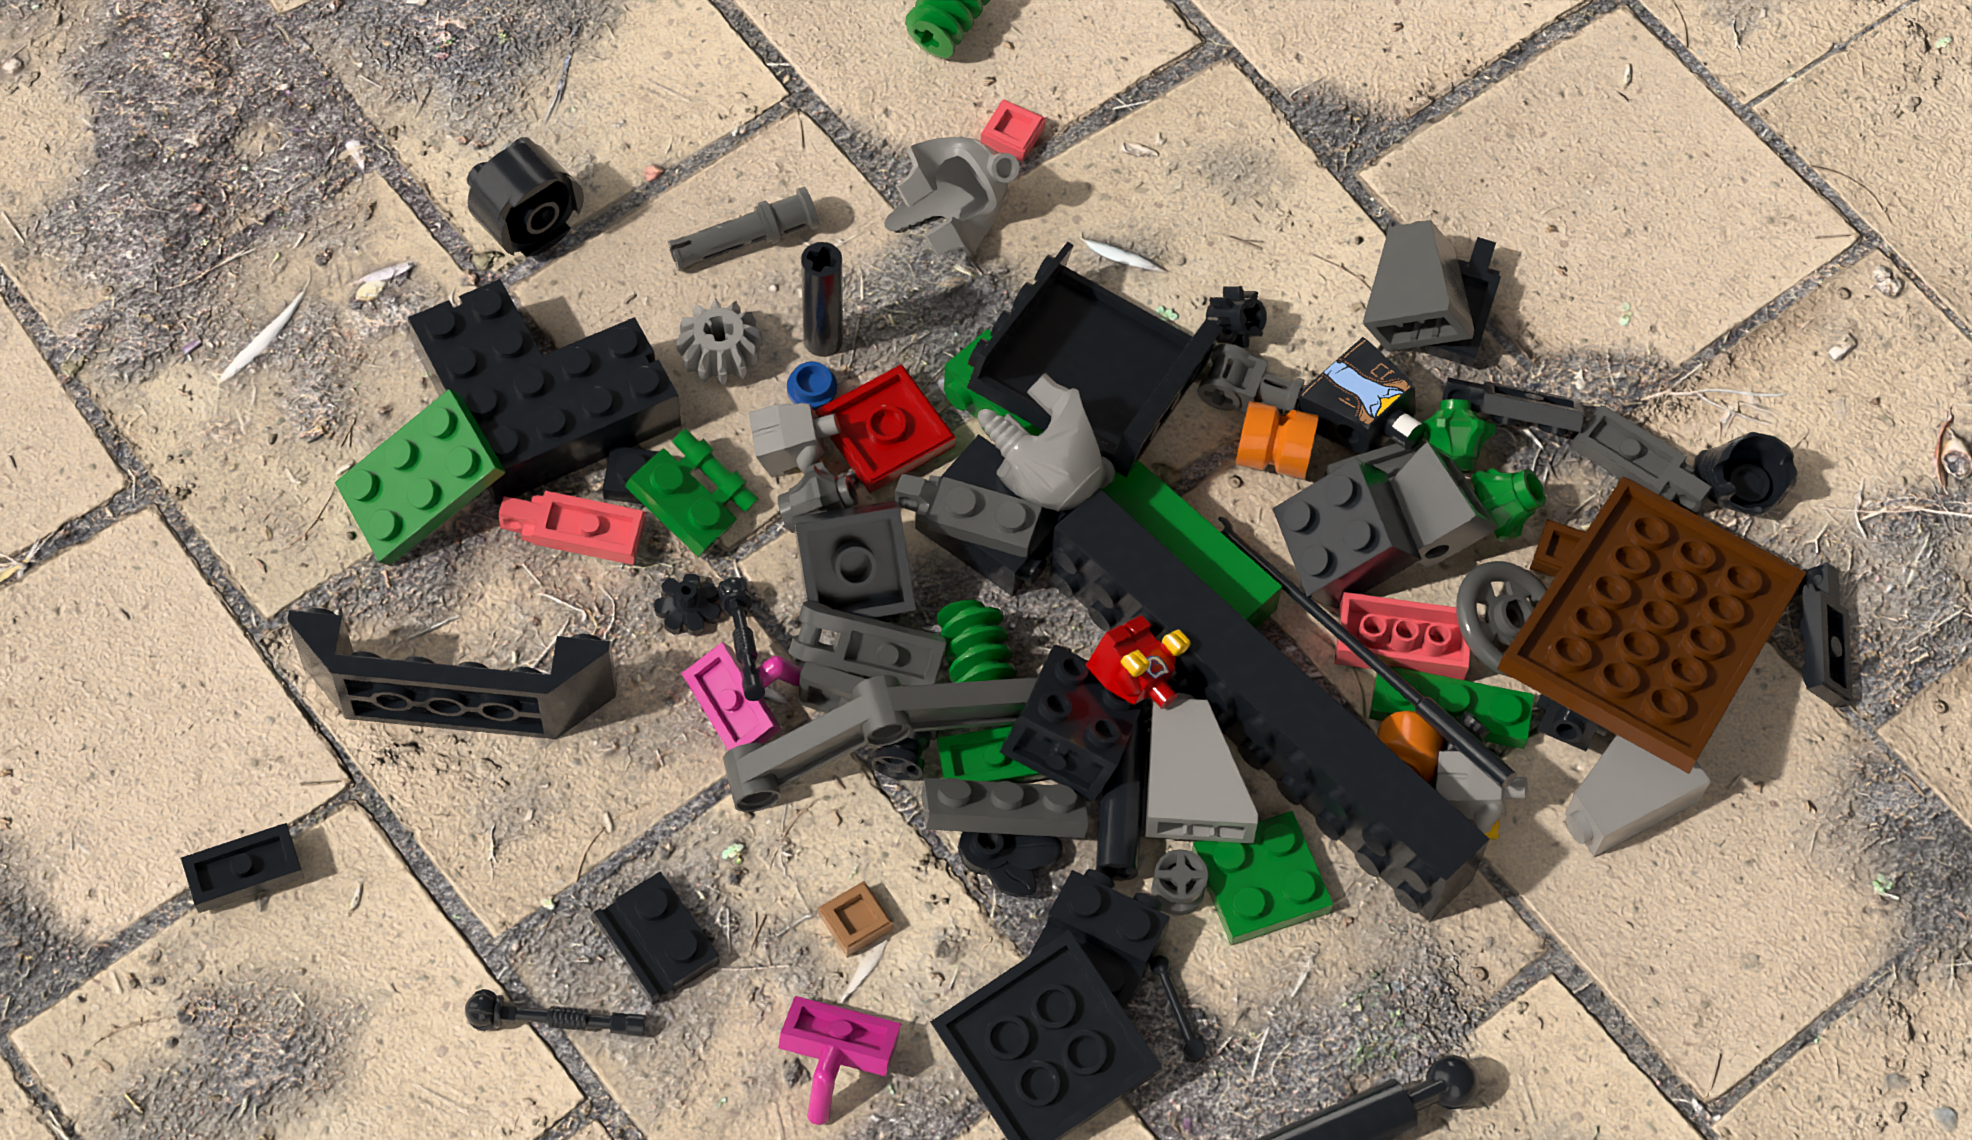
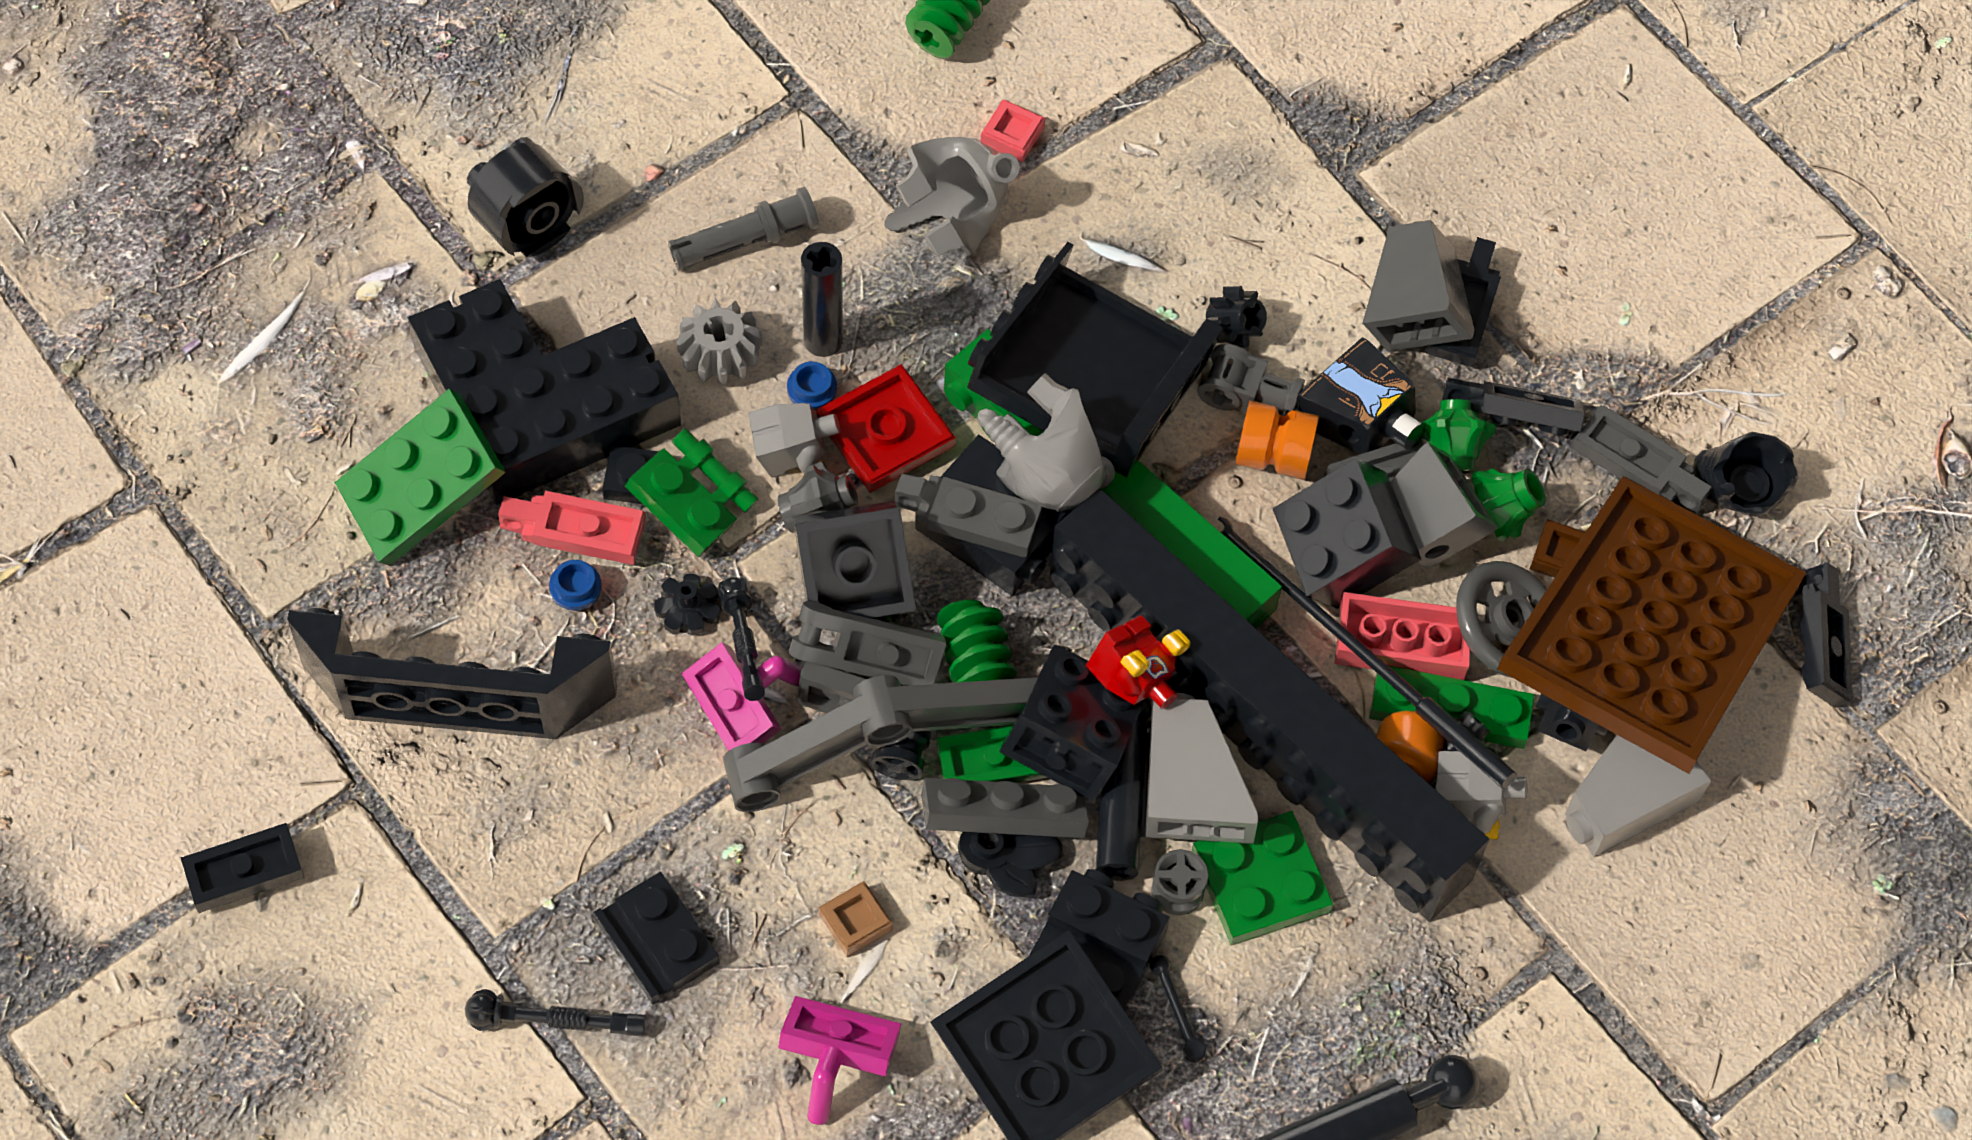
(575, 585): none -> blue plate

